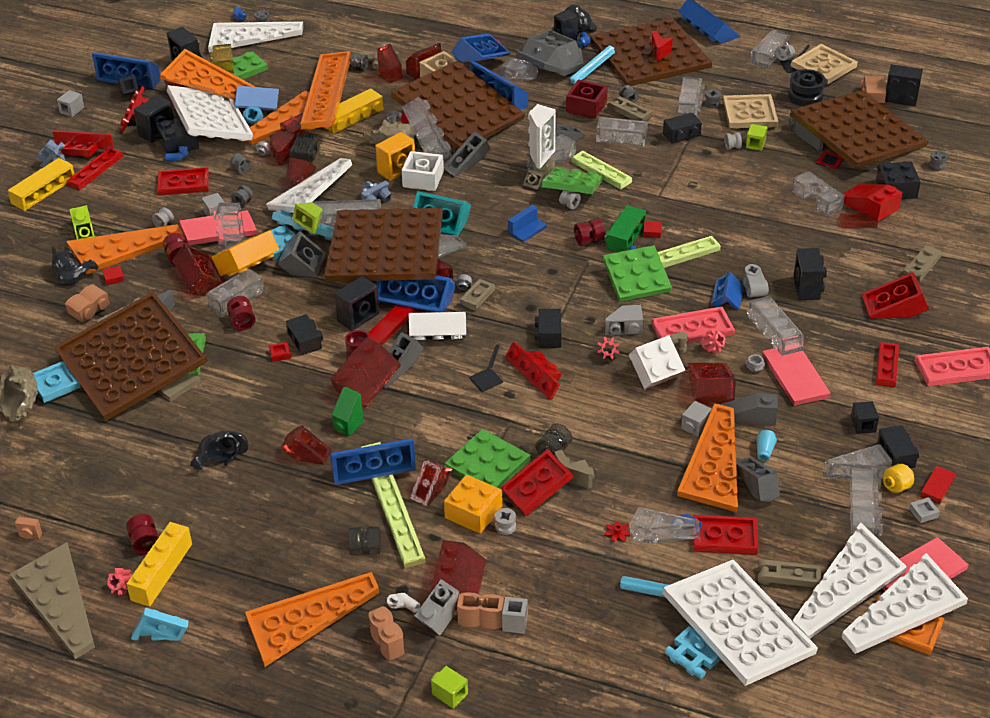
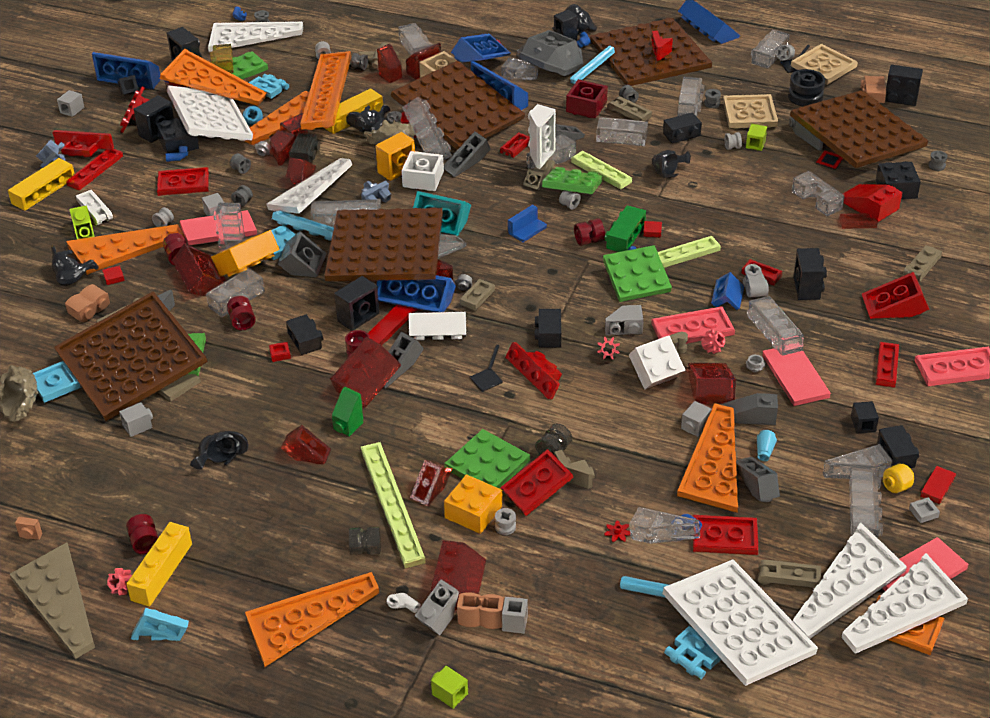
(95, 207): none -> white plate
(136, 419): none -> light grey brick
(256, 96): medium blue piece -> none
(270, 85): none -> medium azure plate
(308, 216): lime slope -> none
(321, 47): none -> light grey wheel
(367, 119): none -> black piece
(373, 461): blue slope -> none
(386, 633): nougat brick -> none
(413, 38): none -> clear brick
(517, 146): none -> red tile
(666, 162): none -> black piece
(770, 274): none -> red tile

